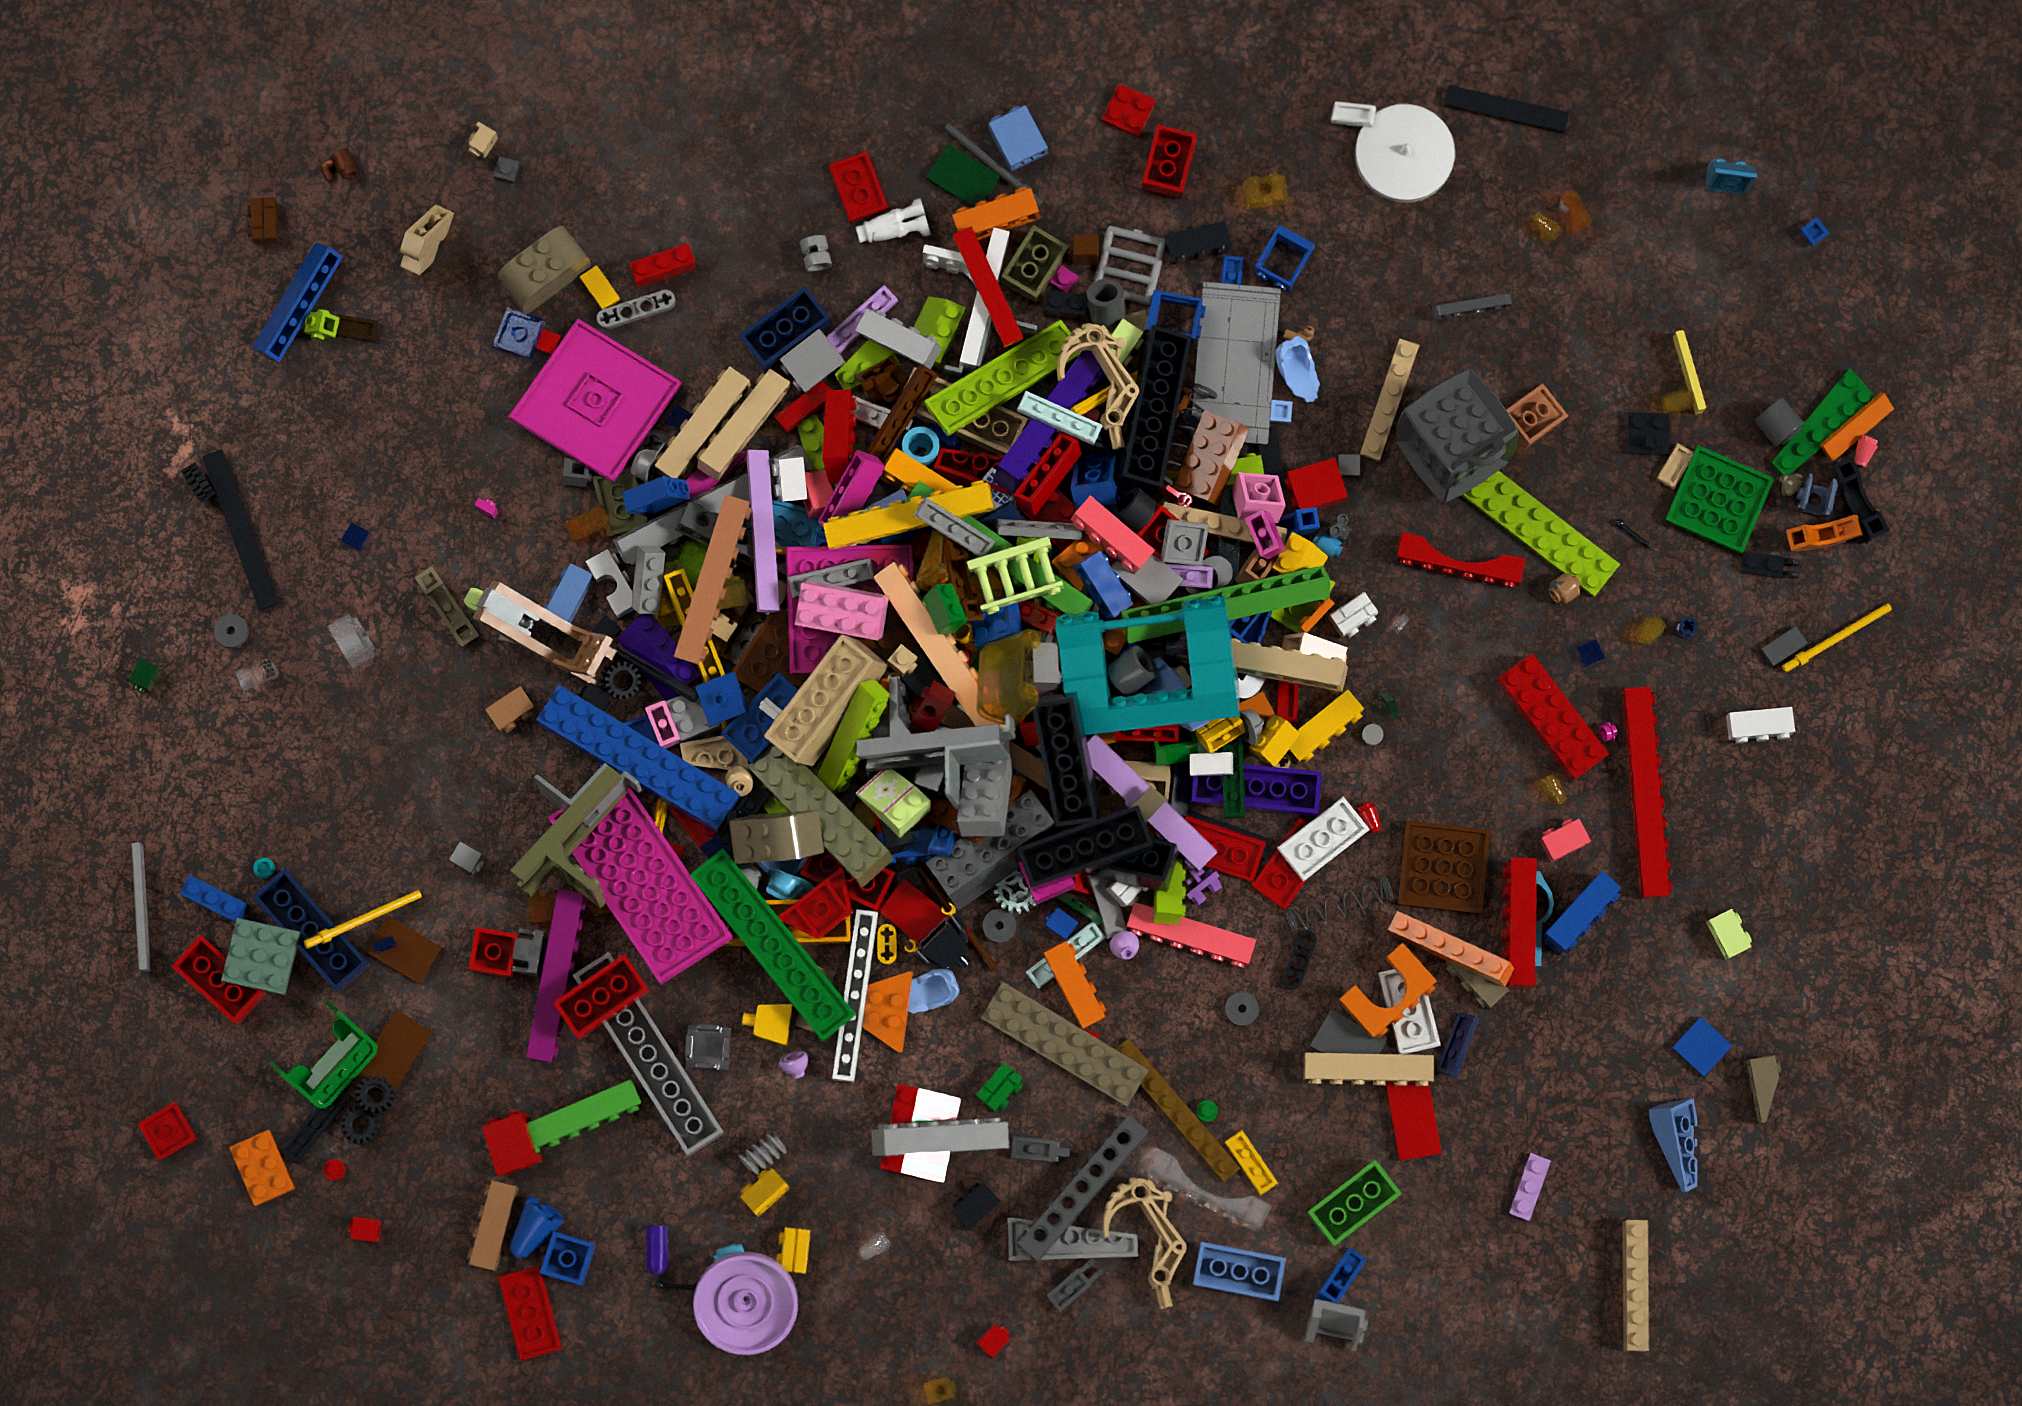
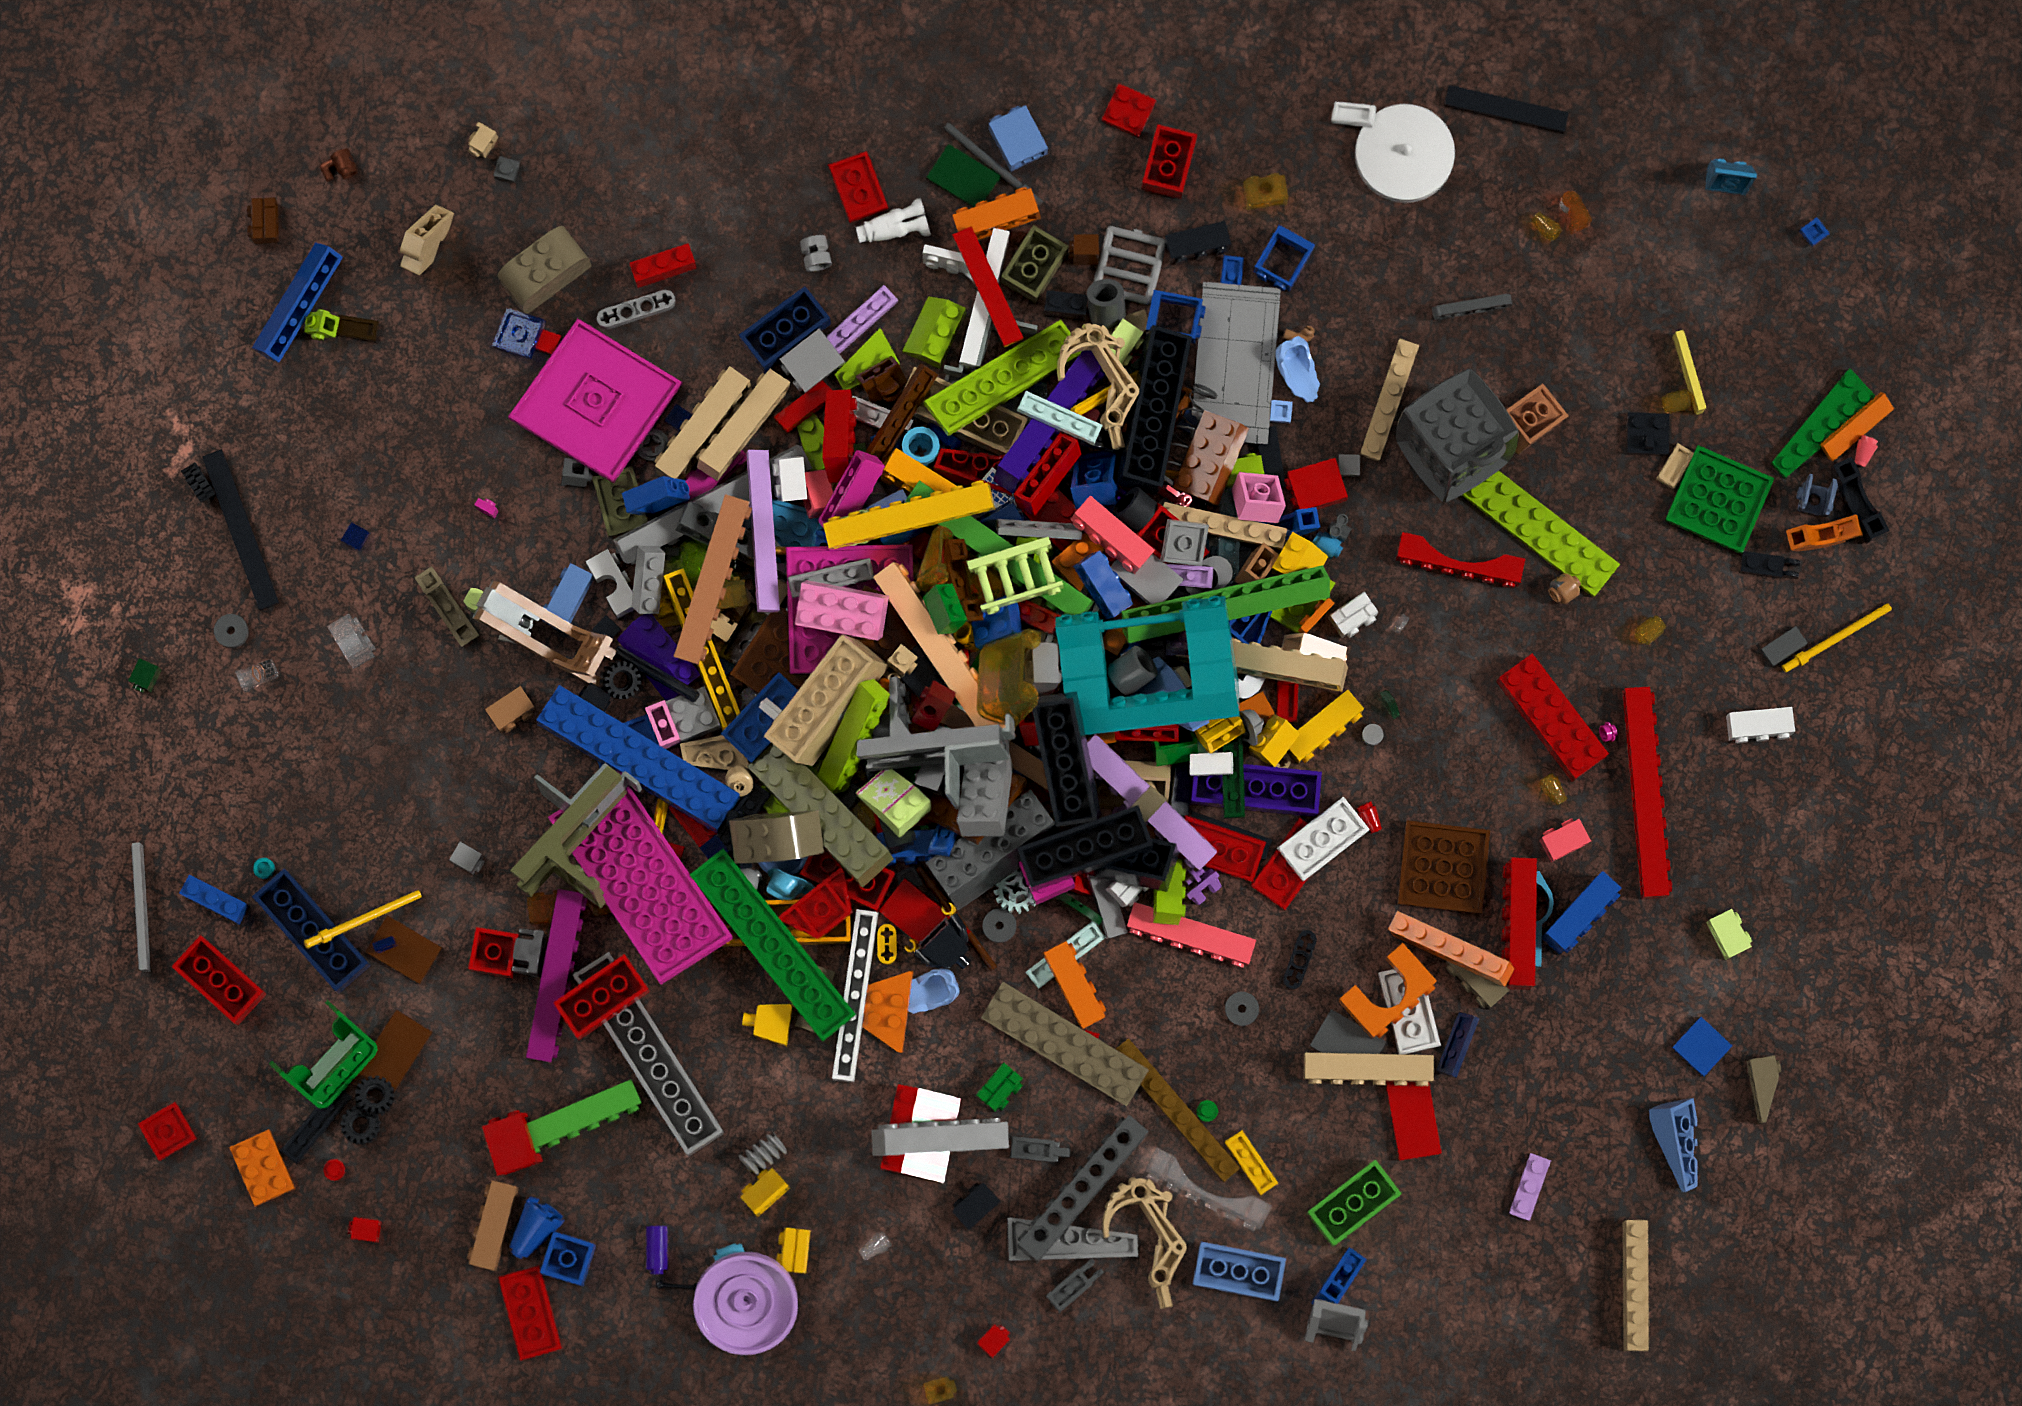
(260, 956): sand green plate -> none
(587, 523): clear orange tile -> none
(599, 287): yellow tile -> none
(644, 464): light grey piece -> none
(707, 1047): flat silver panel -> none
(721, 699): blue plate -> none
(794, 1063): lavender brick -> none
(898, 338): light grey brick -> none
(954, 527): light grey tile -> none
(1060, 923): blue brick -> none
(1064, 279): dark pink plate -> none
(1124, 945): lavender brick -> none
(1265, 534): dark pink brick -> none
(1383, 882): dark grey piece -> none
(1590, 653): clear blue tile -> none
(1619, 522): black hinge -> none
(1688, 633): dark blue bush -> none
(1779, 422): dark grey piece -> none
(1790, 483): dark tan piece -> none

